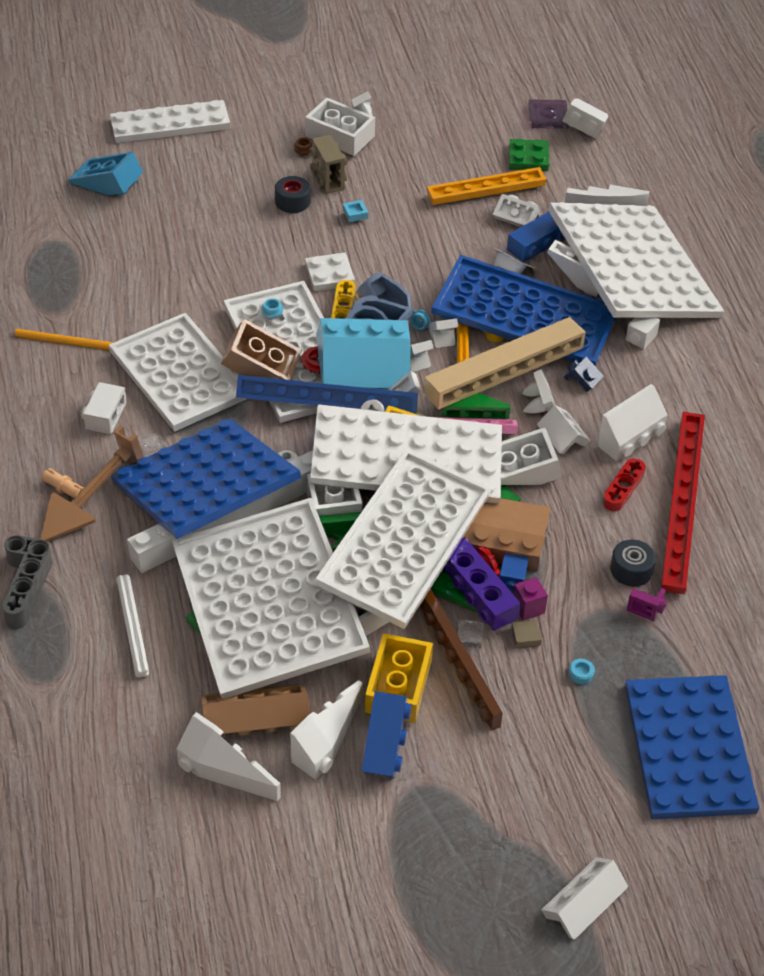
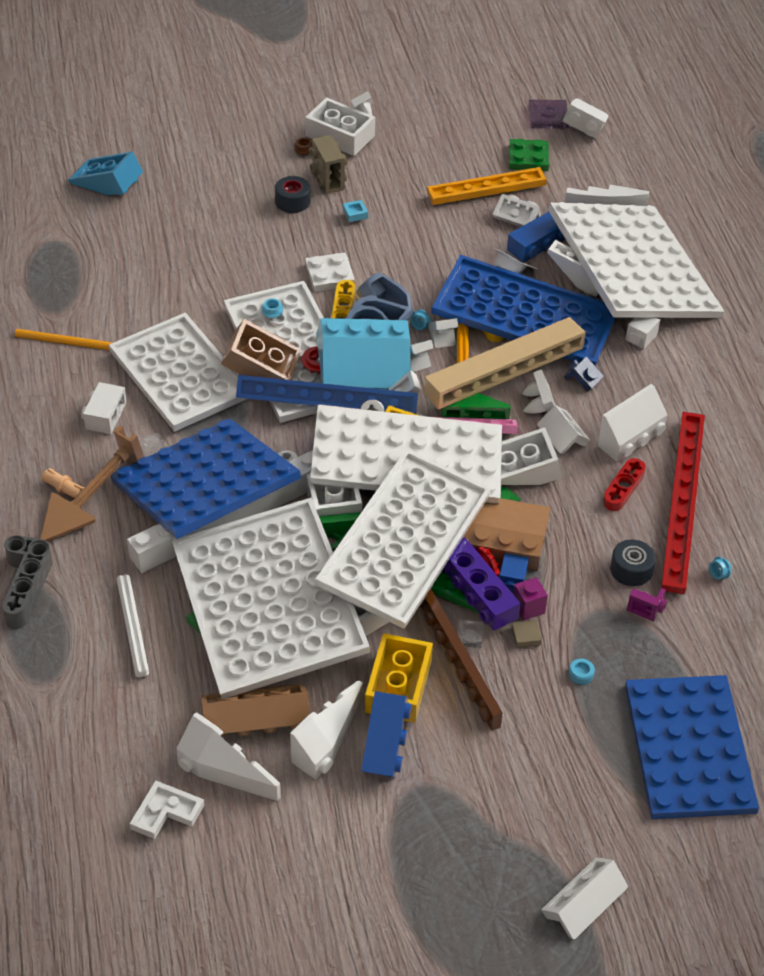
(165, 803): none -> white plate
(170, 121): white plate -> none
(720, 568): none -> medium azure plate

